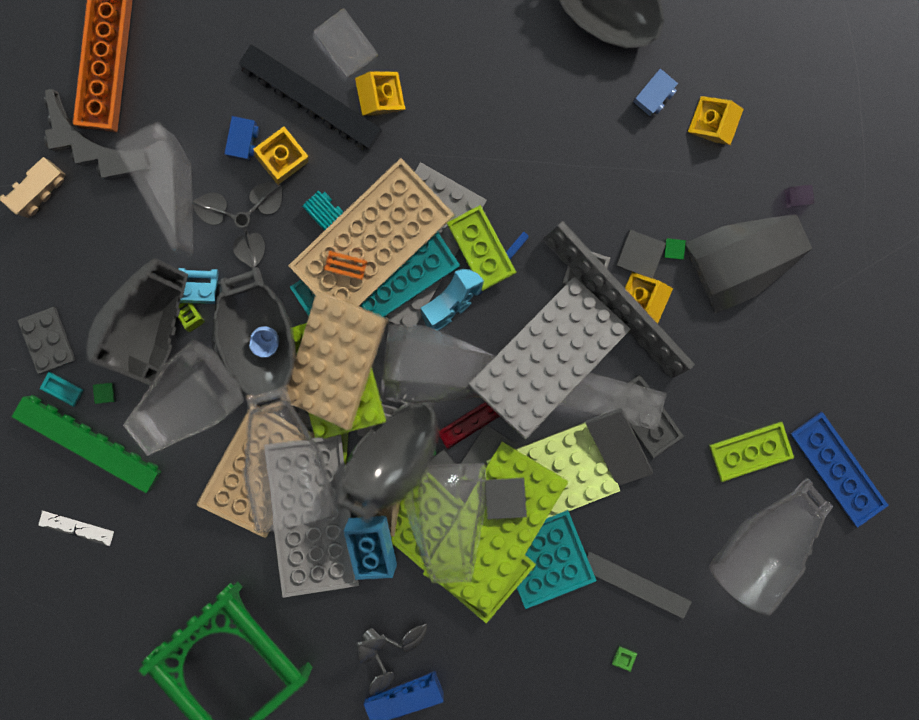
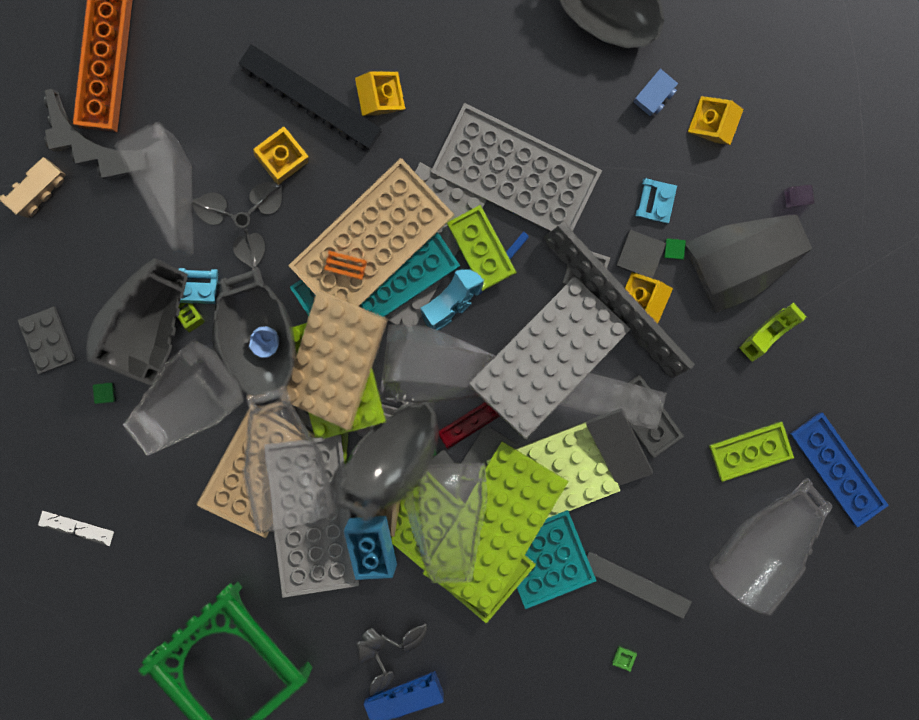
(61, 389): teal tile -> none
(86, 443): green brick -> none
(241, 138): blue brick -> none
(322, 210): teal brick -> none
(345, 42): clear tile -> none
(505, 498): dark grey tile -> none
(515, 170): none -> light grey plate
(662, 201): none -> medium azure plate
(771, 330): none -> lime arch

